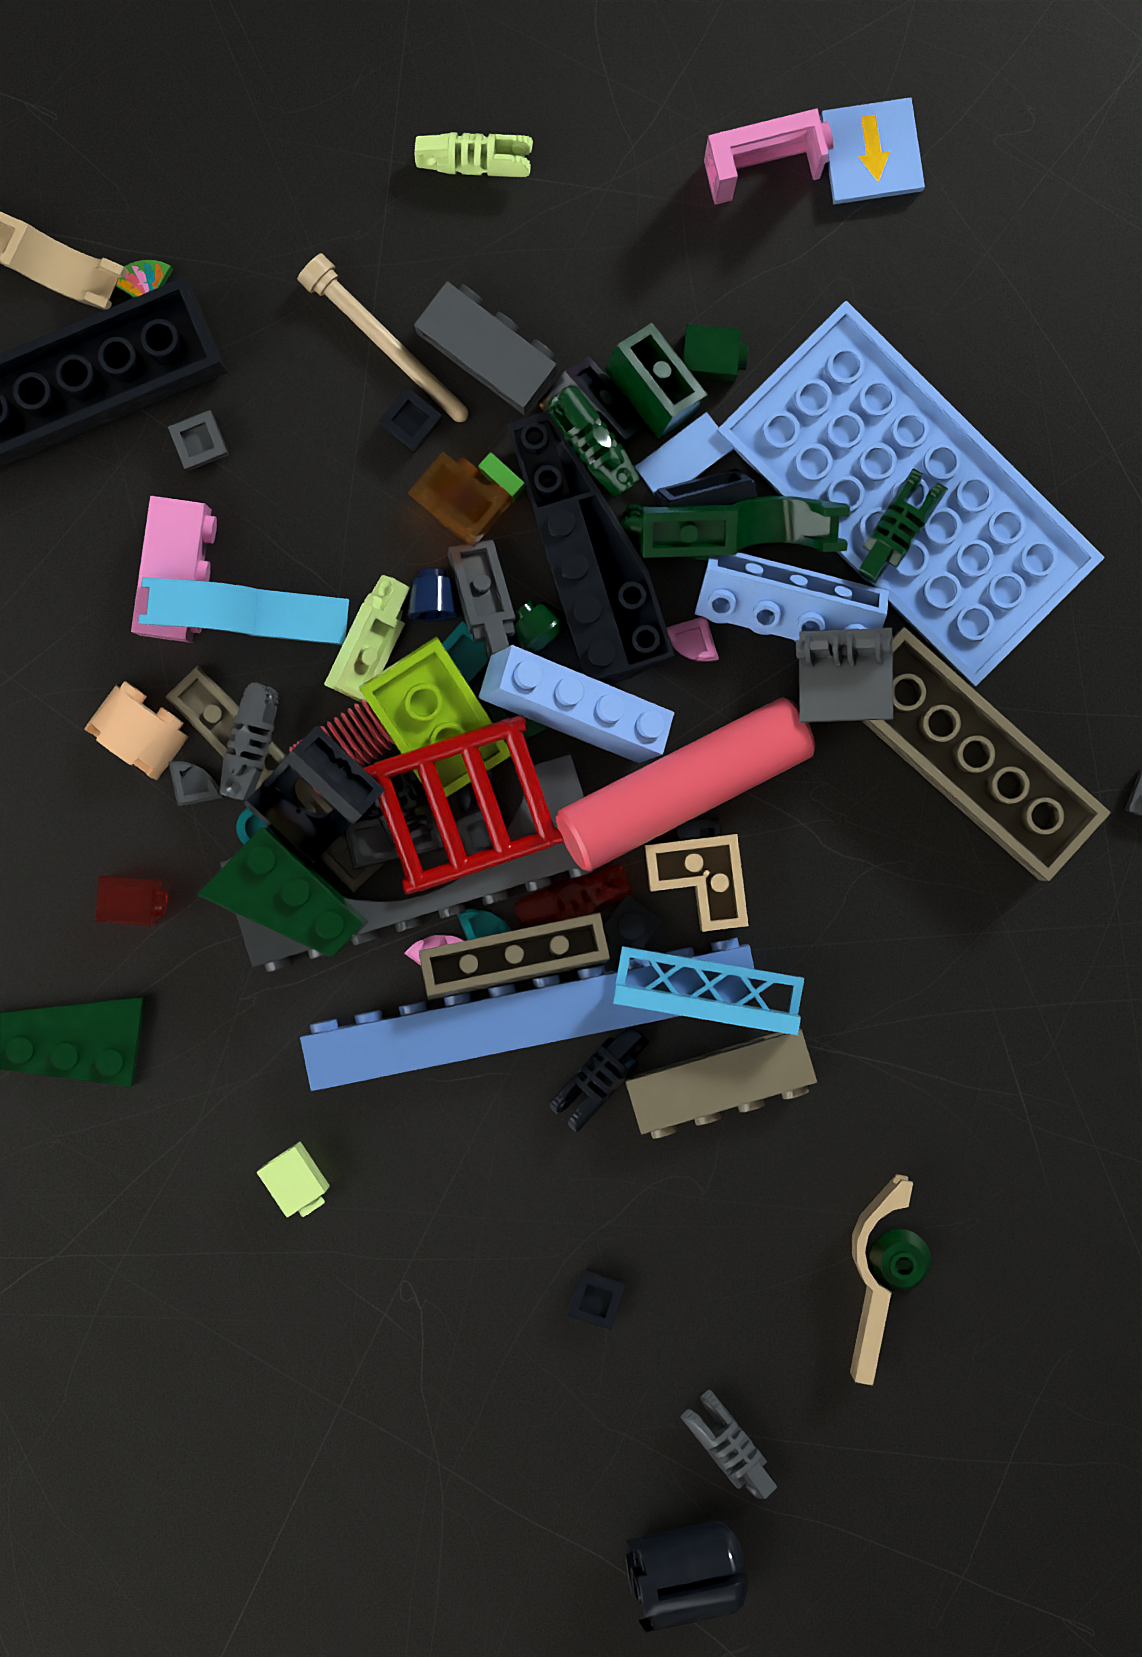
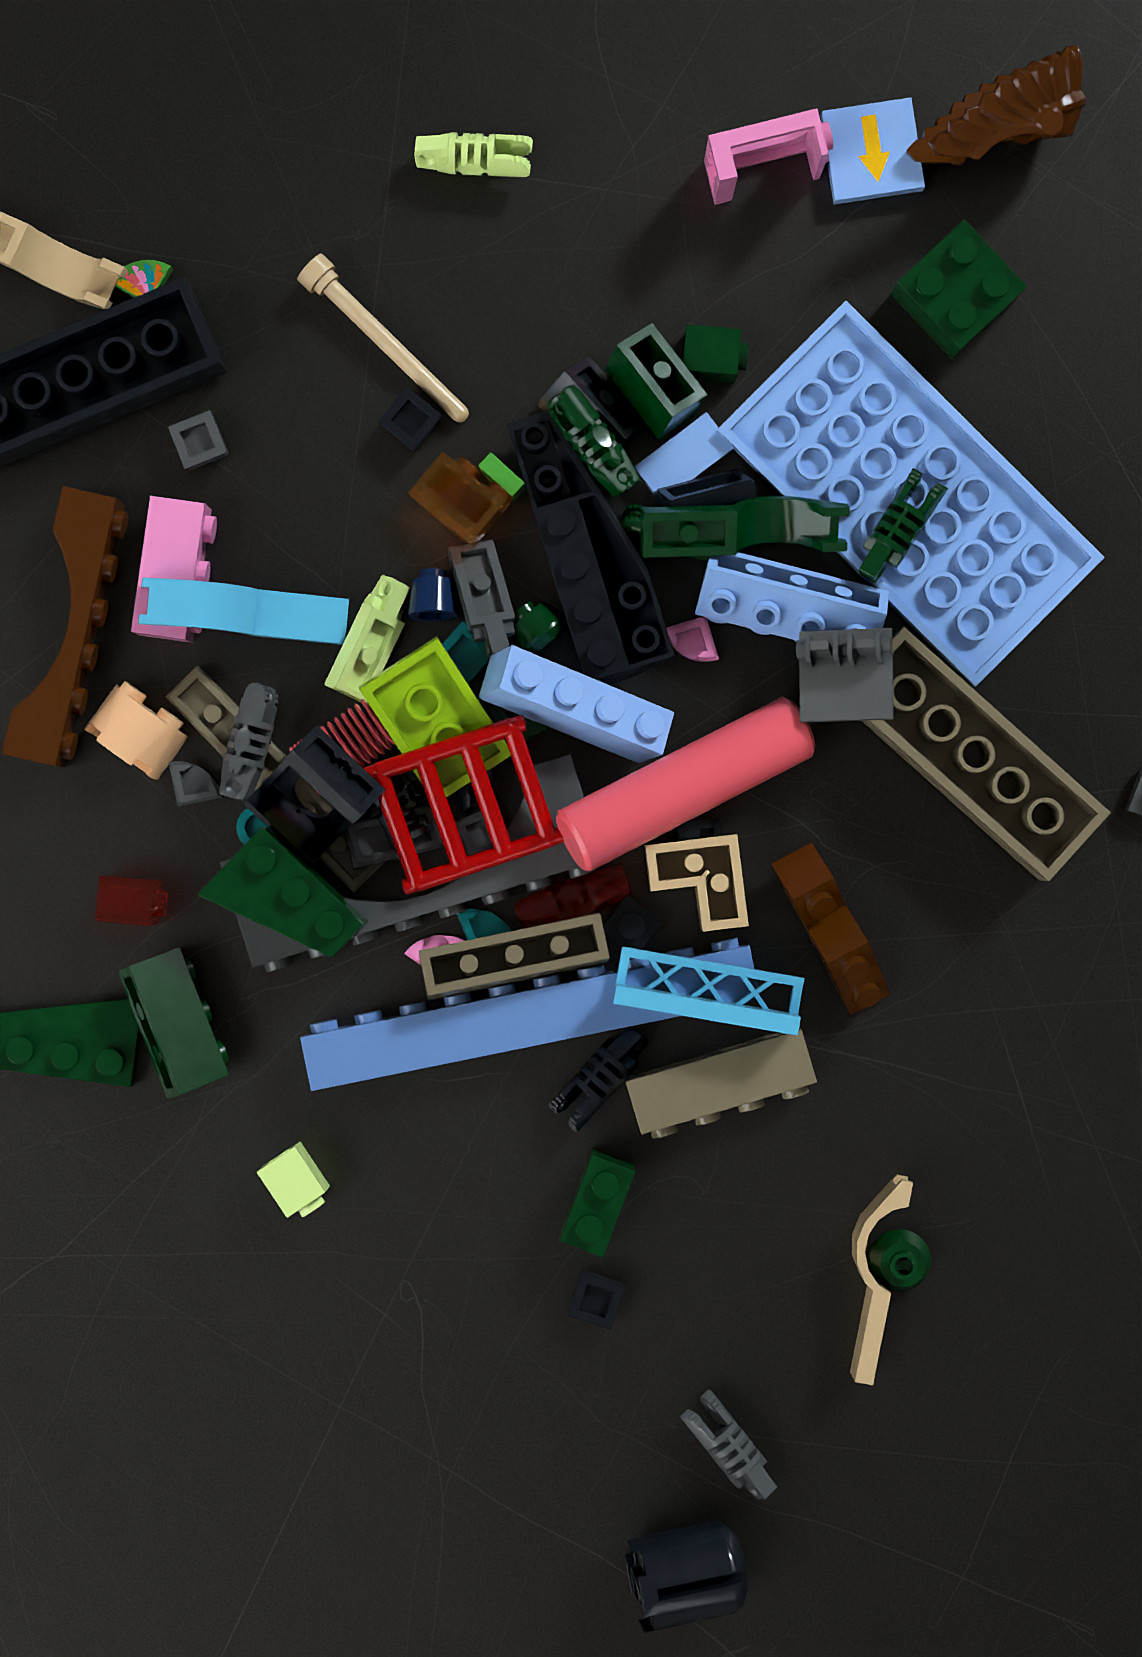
(45, 720): none -> reddish brown arch
(174, 1022): none -> dark green brick
(487, 346): dark grey brick -> none
(597, 1202): none -> dark green brick
(832, 928): none -> reddish brown arch
(958, 289): none -> dark green brick
(1016, 108): none -> reddish brown piece

